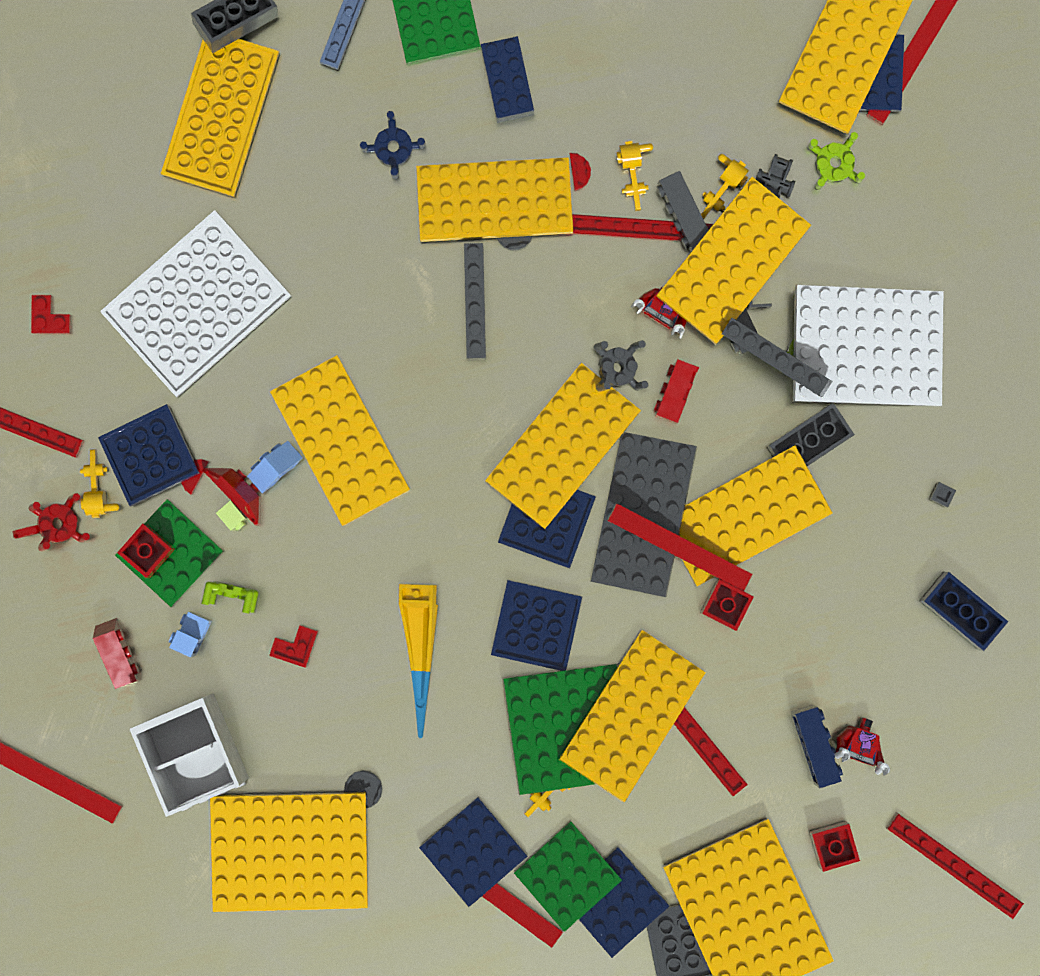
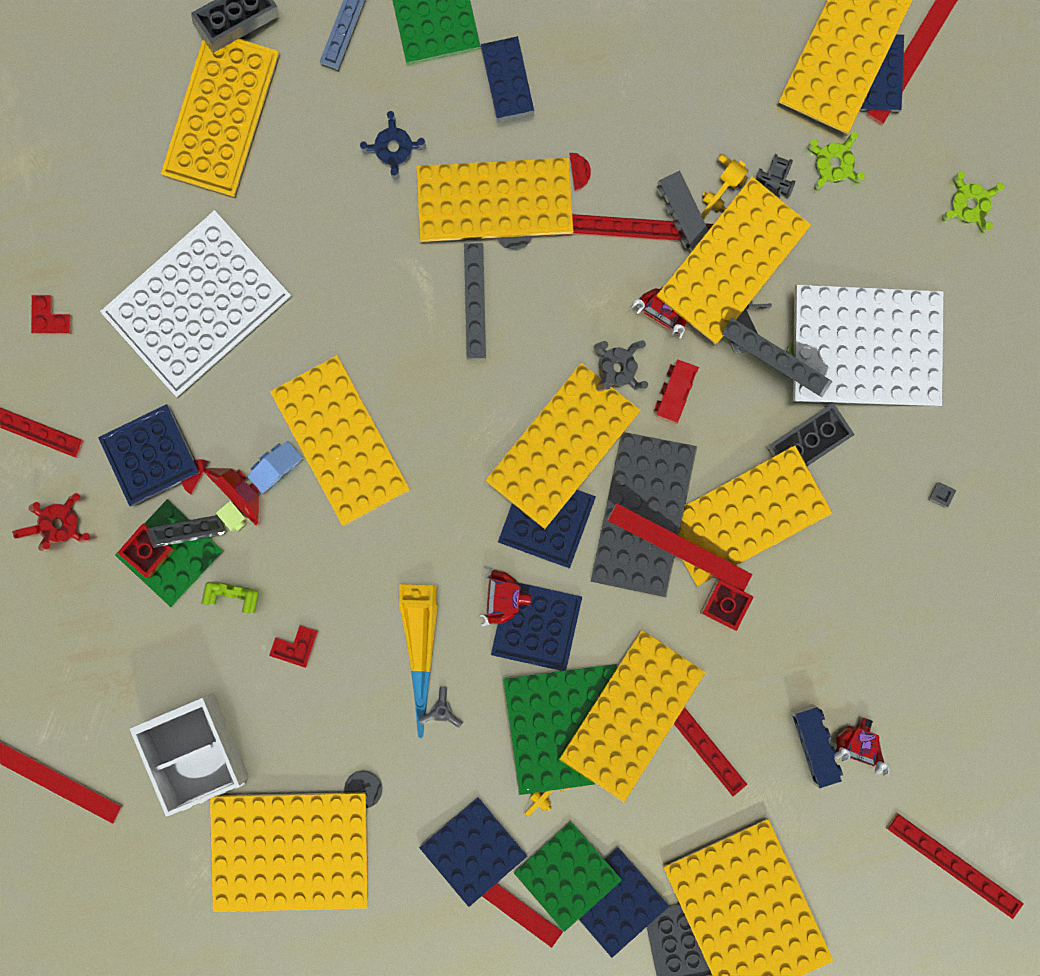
(95, 501): yellow piece -> none
(115, 653): wedge -> none
(185, 531): none -> dark grey tile
(191, 634): light blue brick -> none
(441, 711): none -> flat silver piece
(503, 597): none -> red torso
(630, 157): yellow piece -> none
(834, 846): red brick -> none
(964, 611): dark blue brick -> none
(982, 199): none -> lime plate

